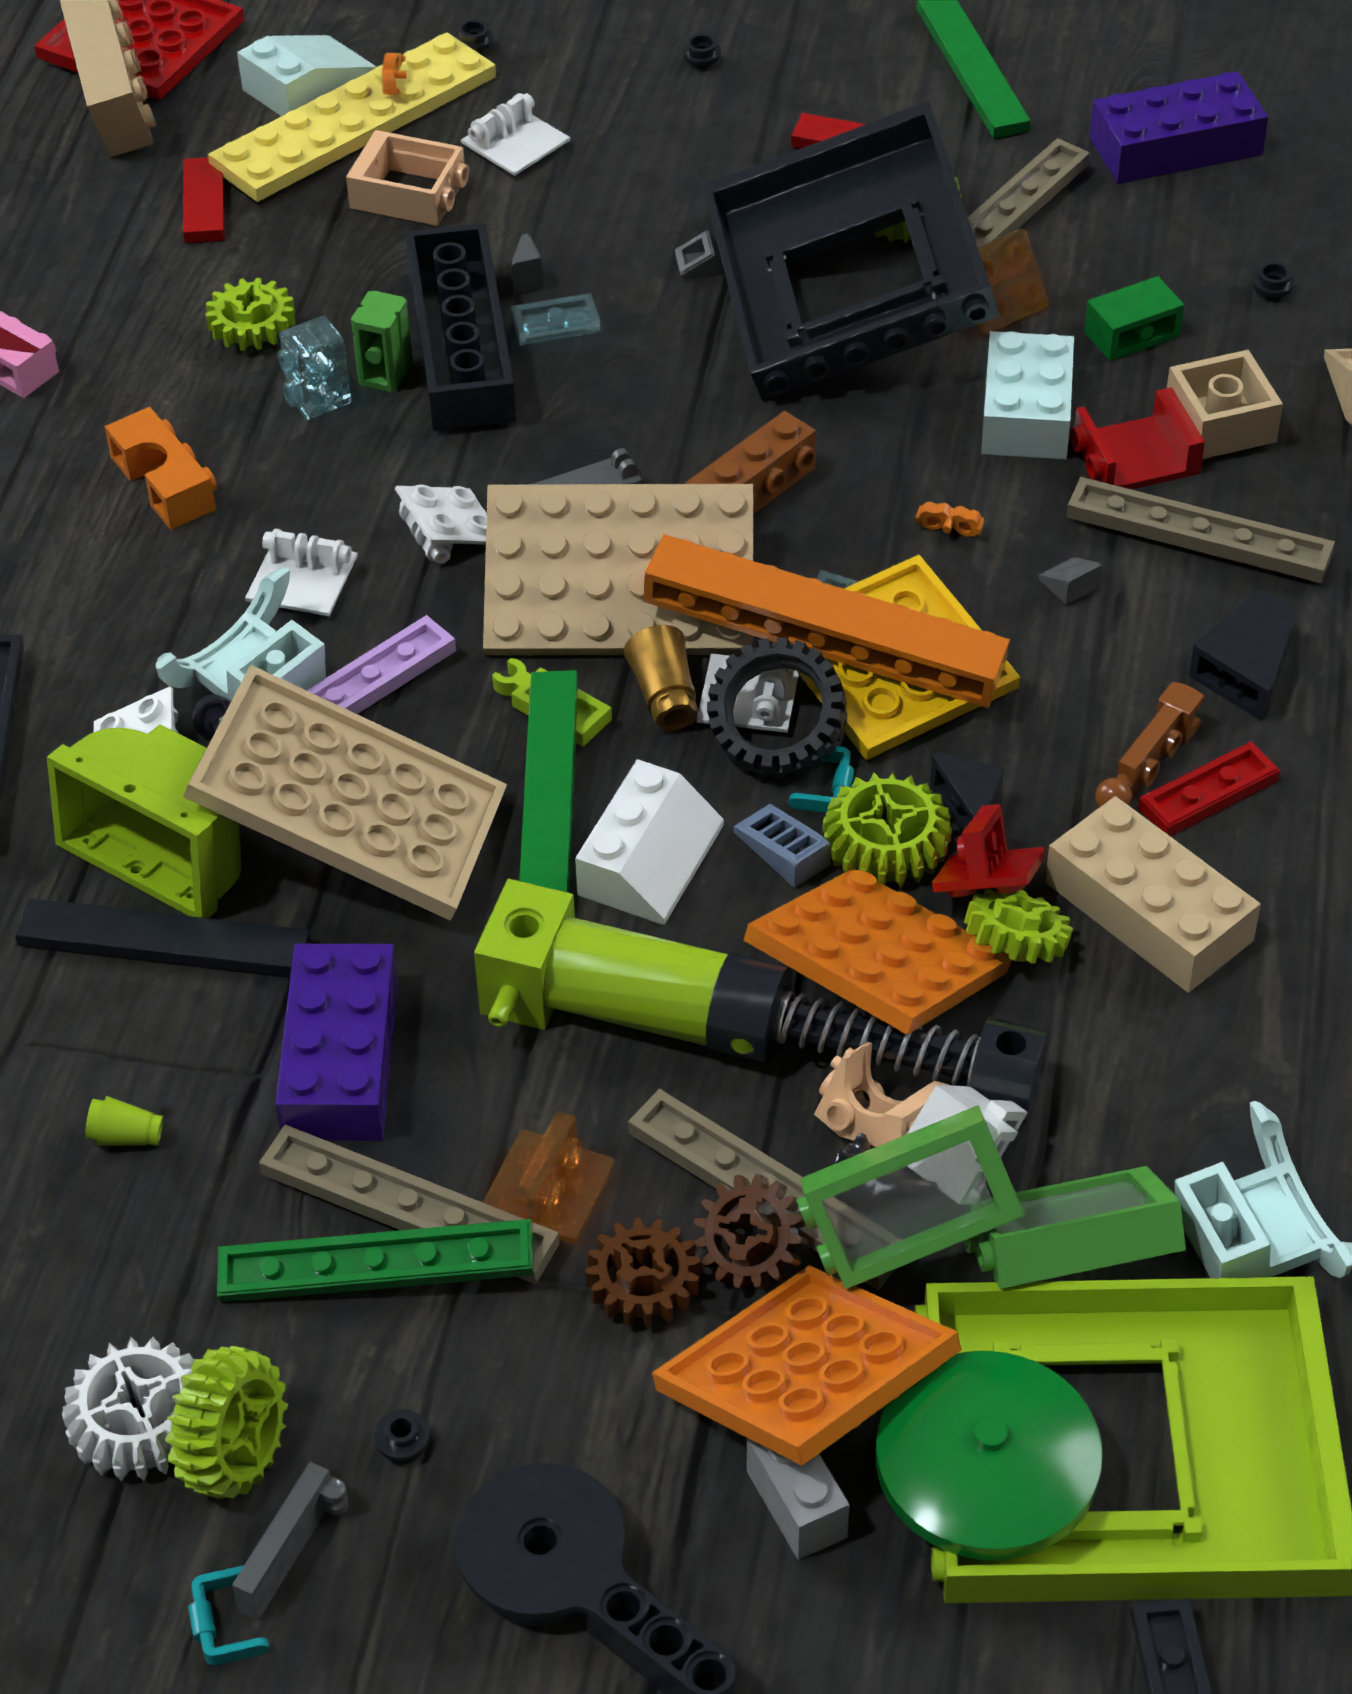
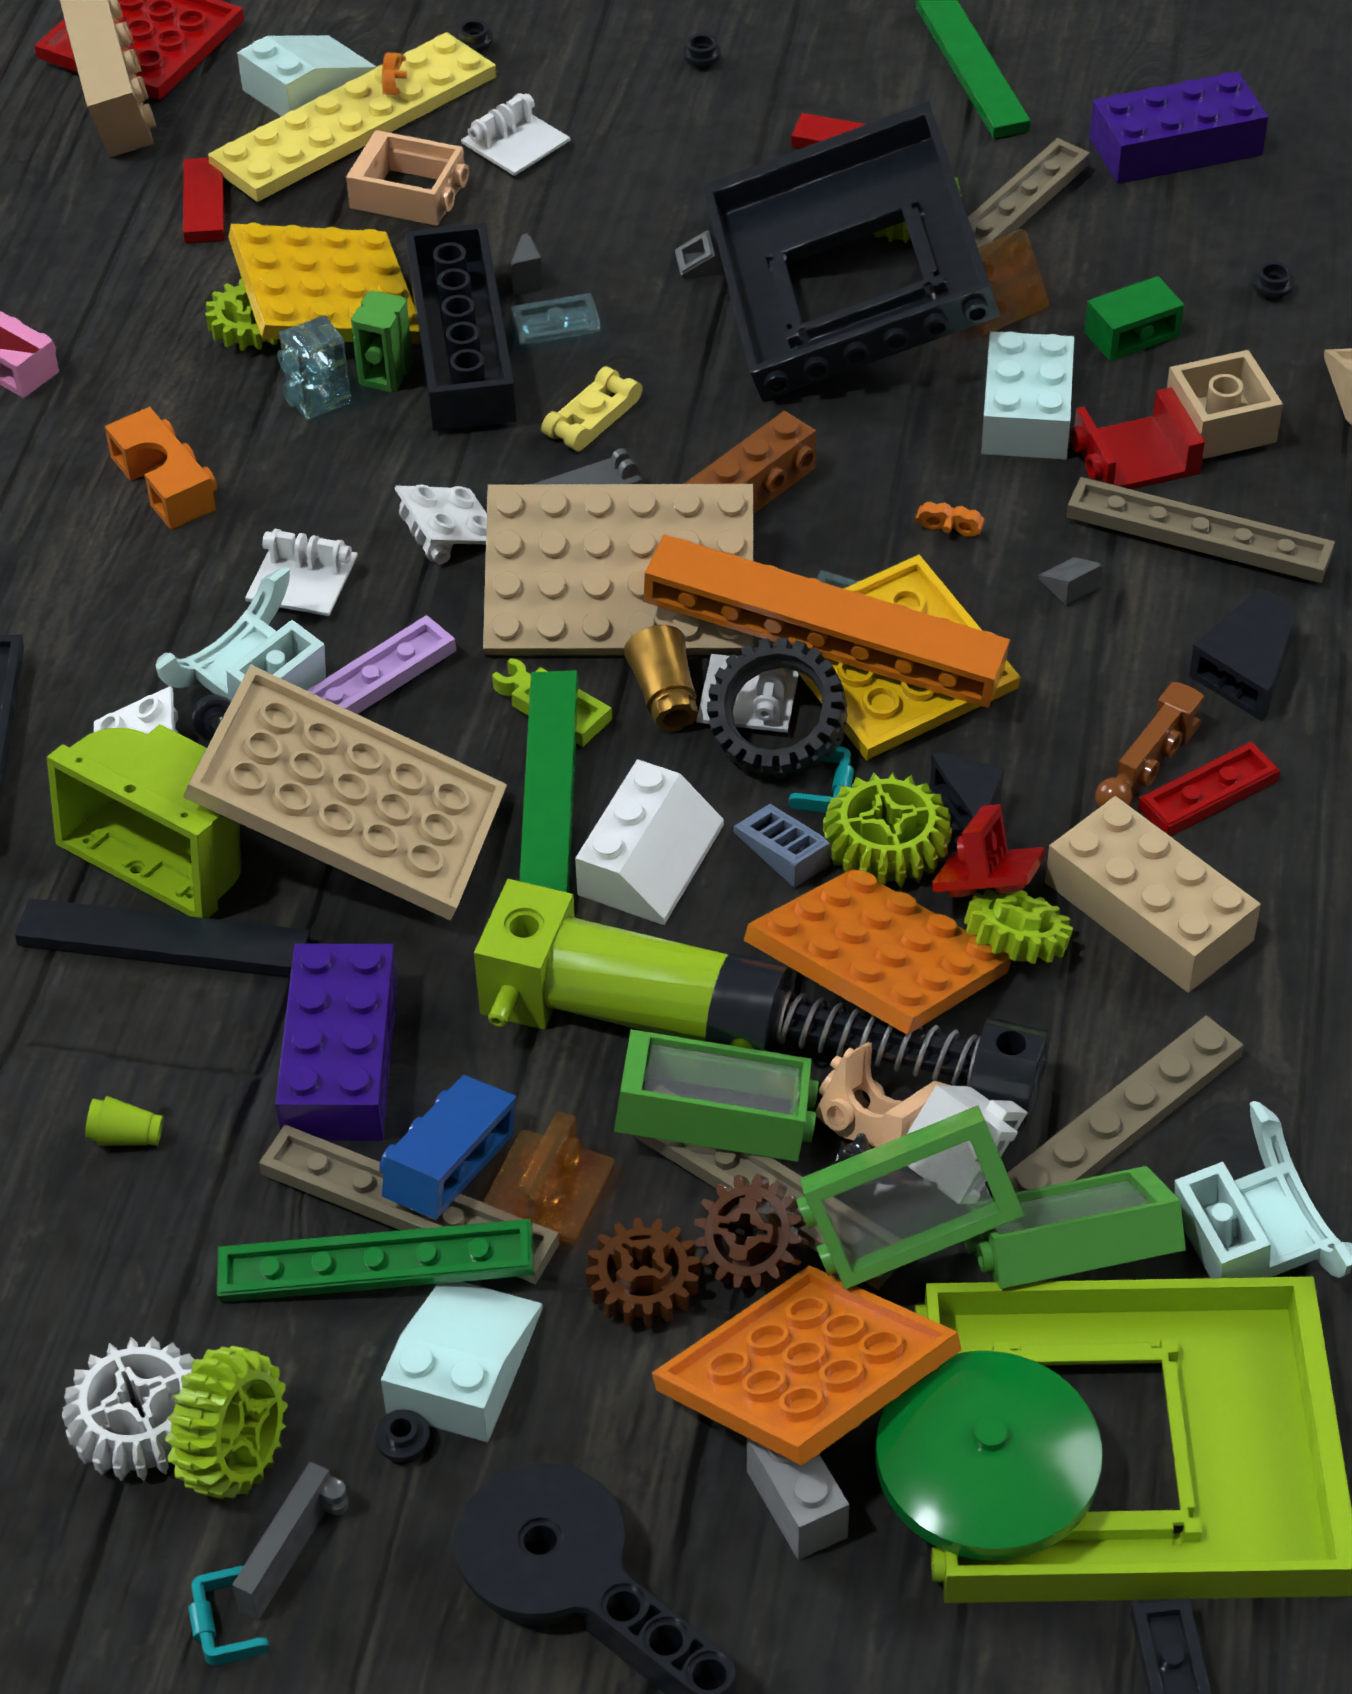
(314, 272): none -> yellow plate
(448, 1146): none -> blue brick
(460, 1357): none -> light aqua slope
(592, 409): none -> light yellow plate
(716, 1096): none -> bright green window
(1130, 1108): none -> dark tan plate

